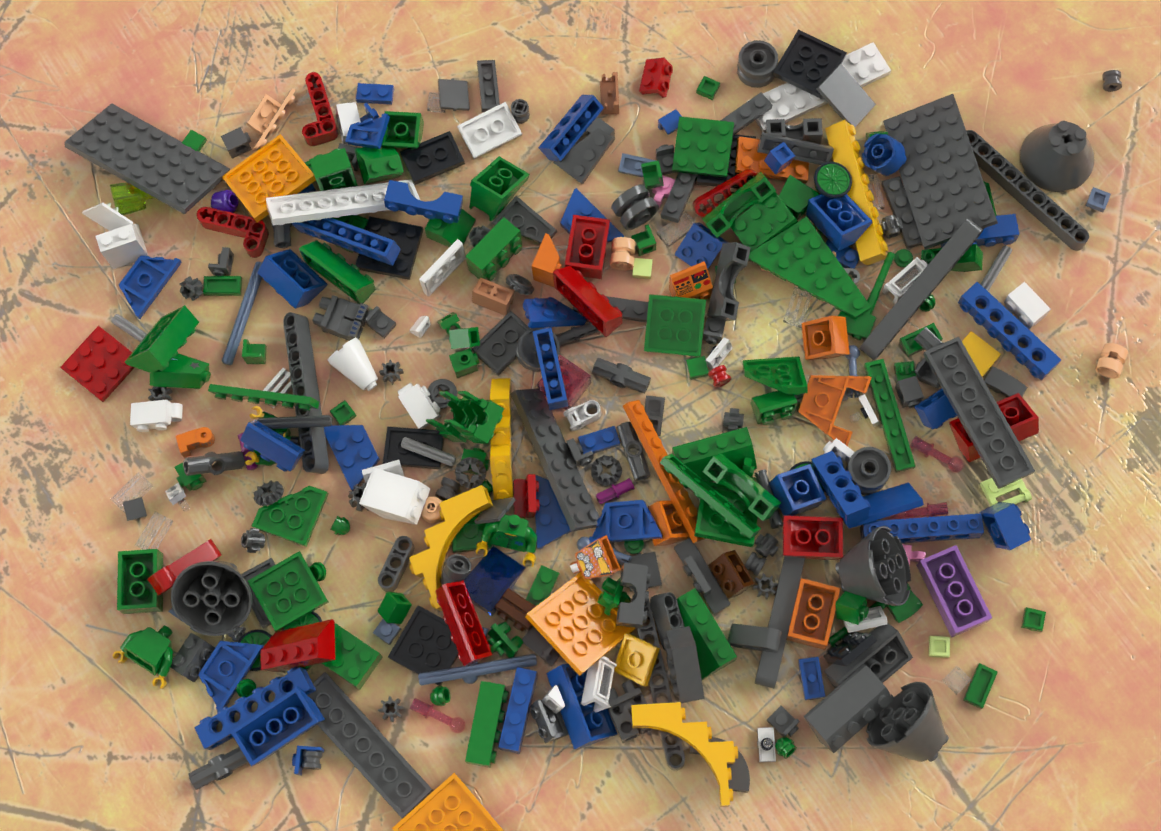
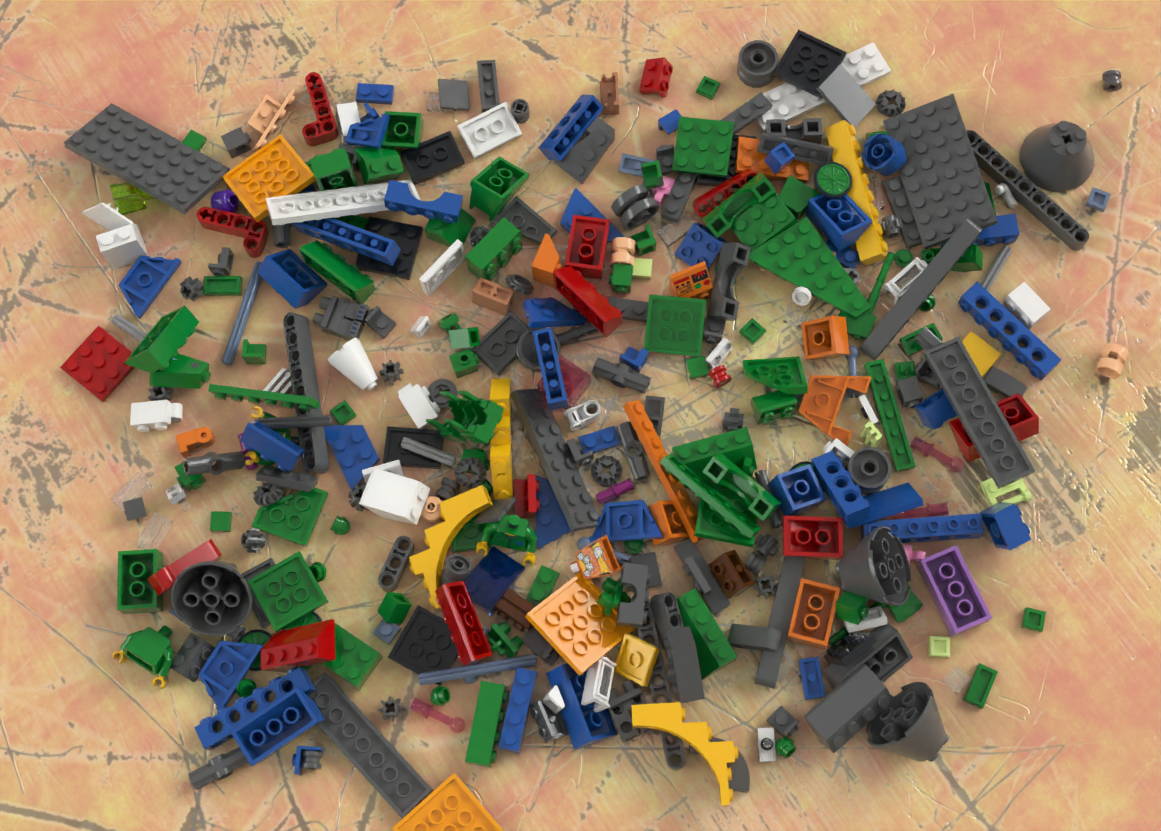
(220, 521): none -> green tile
(289, 479): none -> dark grey plate
(621, 278): none -> green brick
(634, 358): none -> blue panel
(752, 331): none -> green tile
(801, 296): none -> white tile
(864, 434): none -> yellowish green tile
(890, 110): none -> dark grey gear
(1003, 189): none -> white arm

